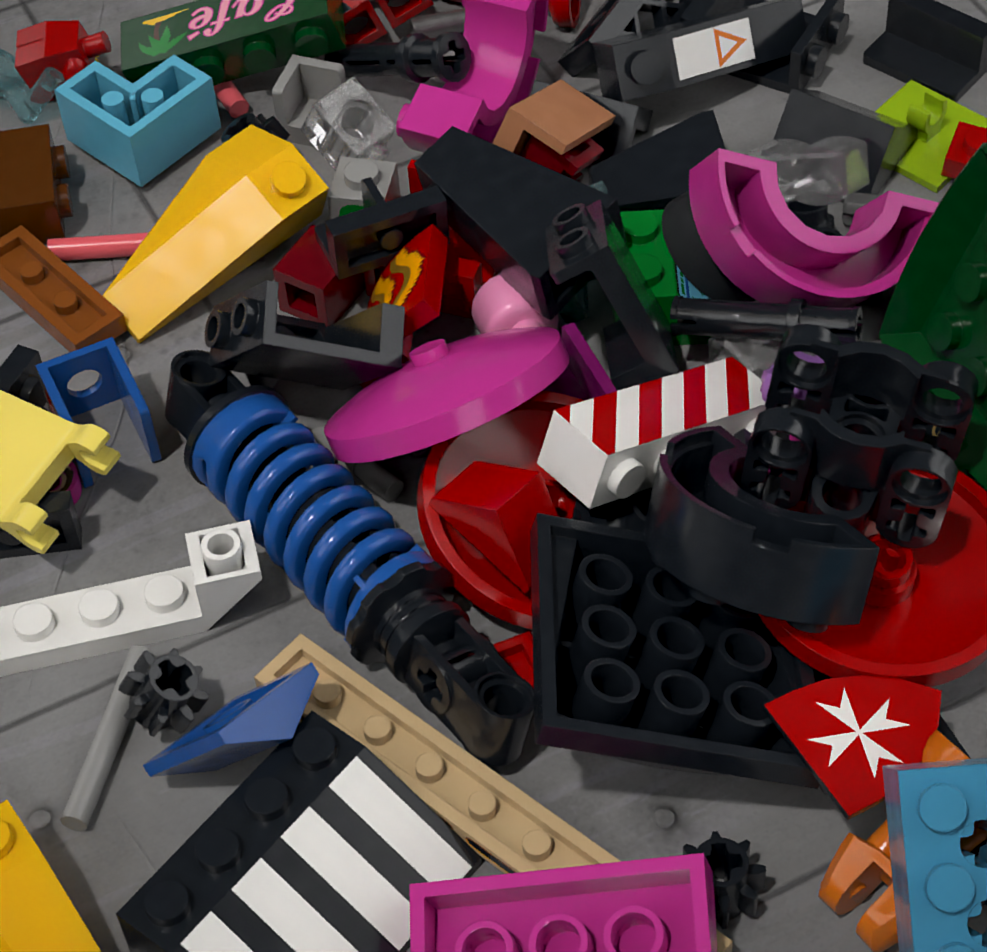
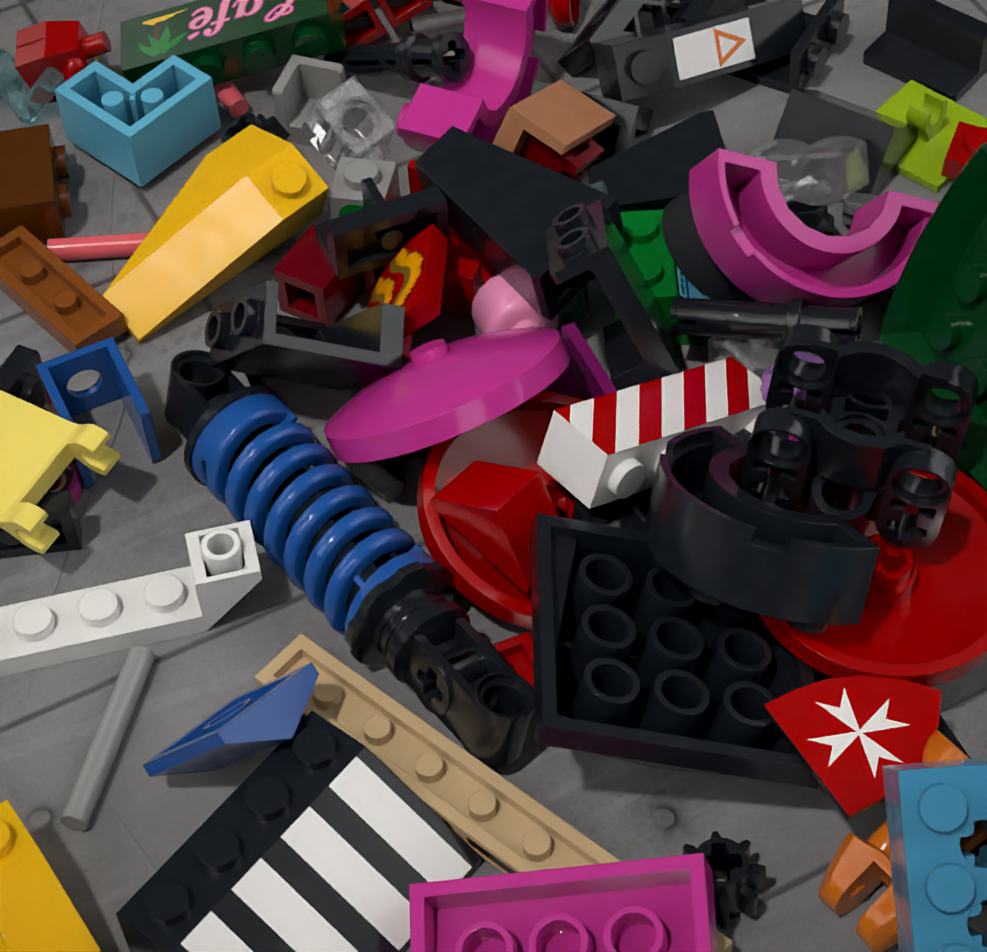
(163, 692): black gear -> none

